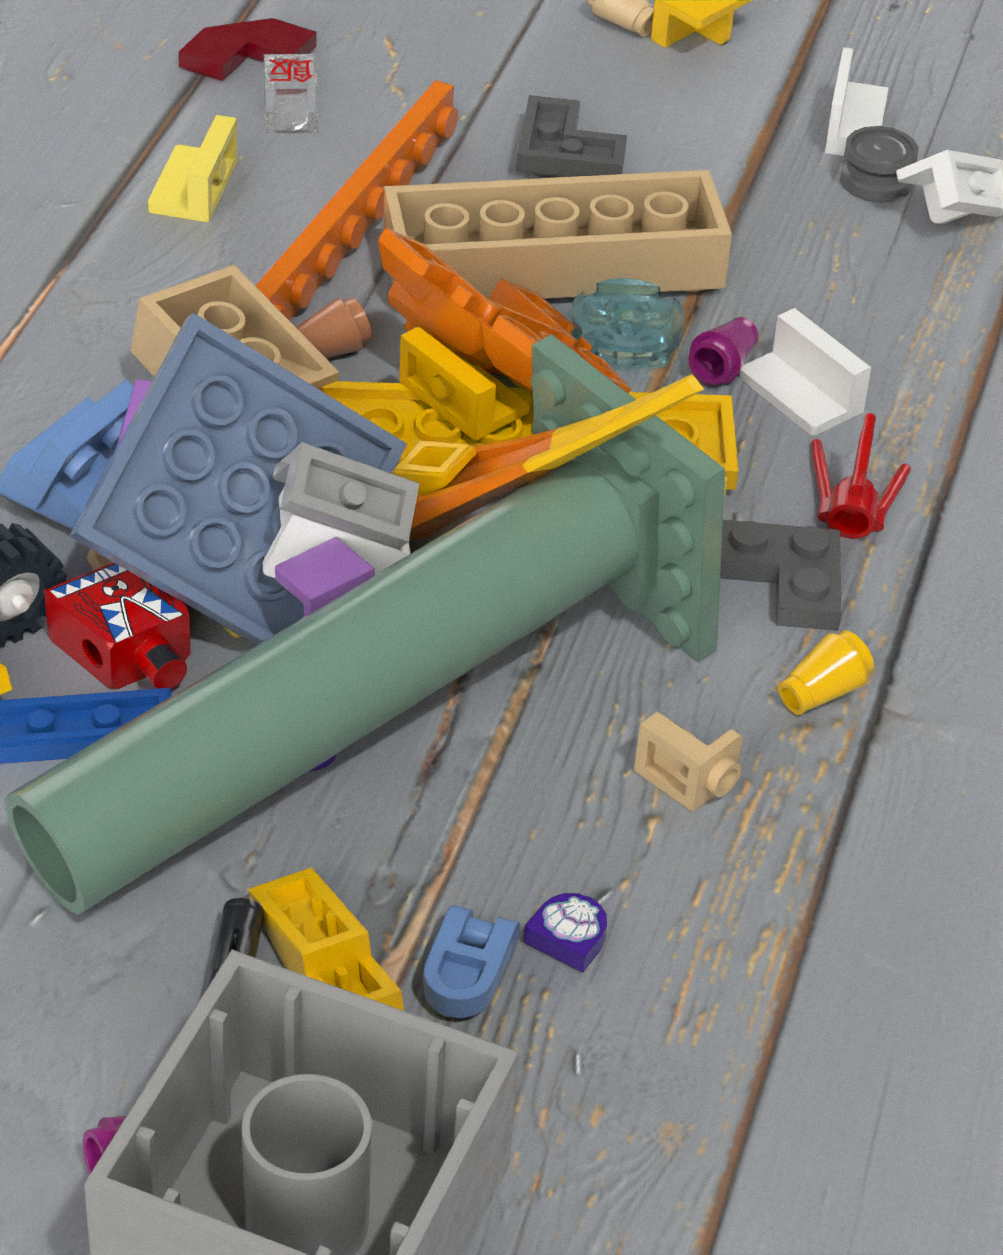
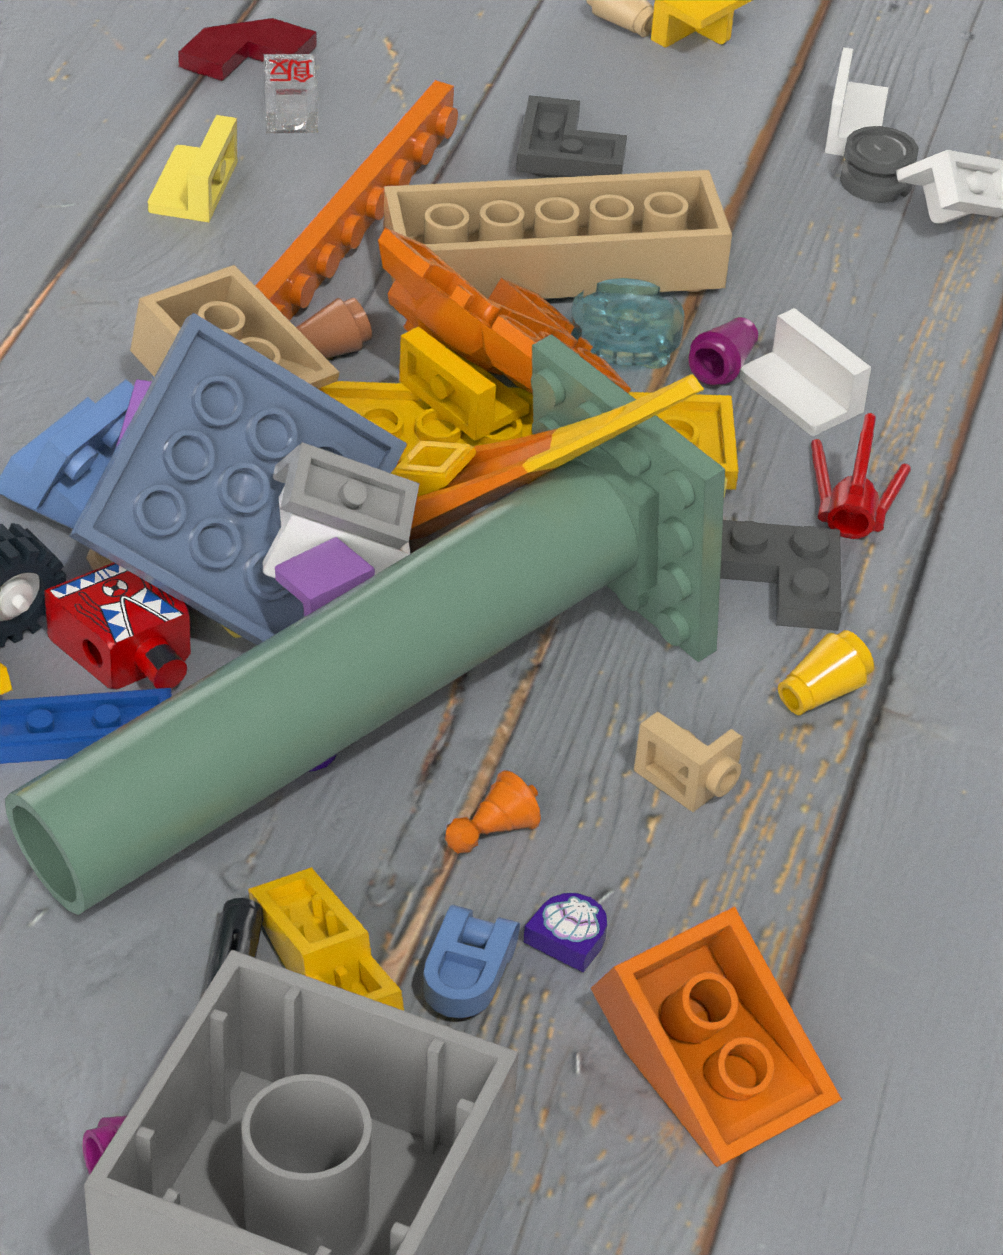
(505, 808): none -> orange piece
(716, 1037): none -> orange slope

